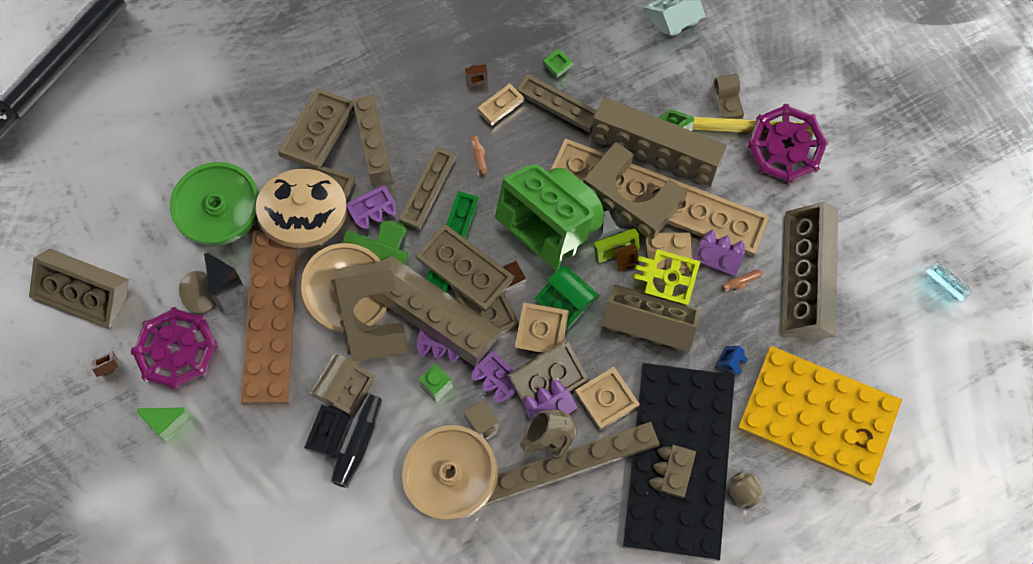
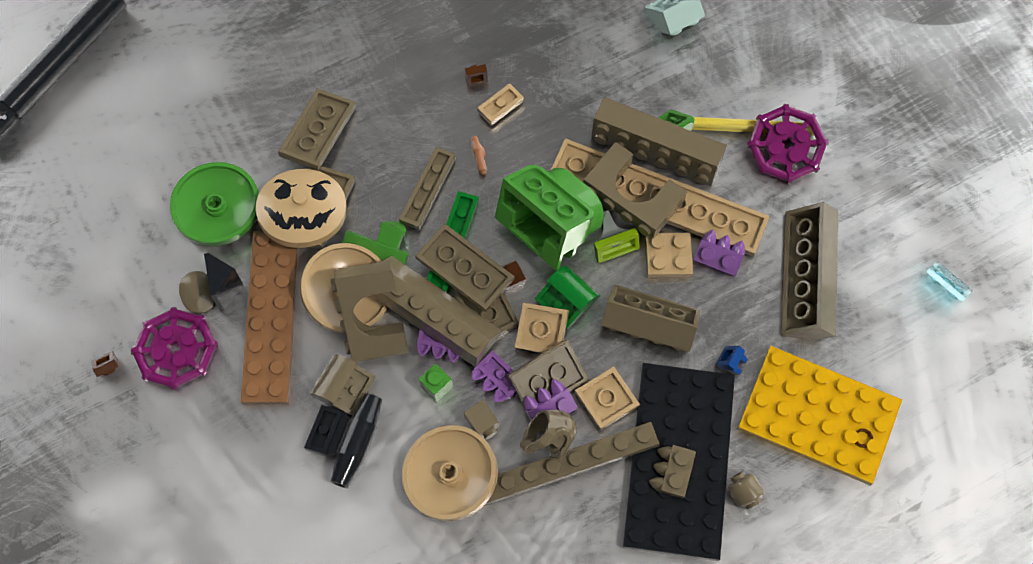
(77, 287): dark tan slope -> none
(164, 420): bright green slope -> none
(371, 206): medium lavender plate -> none
(372, 140): dark tan brick -> none
(557, 63): bright green plate -> none
(557, 102): dark tan plate -> none
(626, 257): reddish brown plate -> none
(651, 271): neon yellow piece -> none
(727, 96): dark tan plate -> none
(742, 281): nougat piece -> none

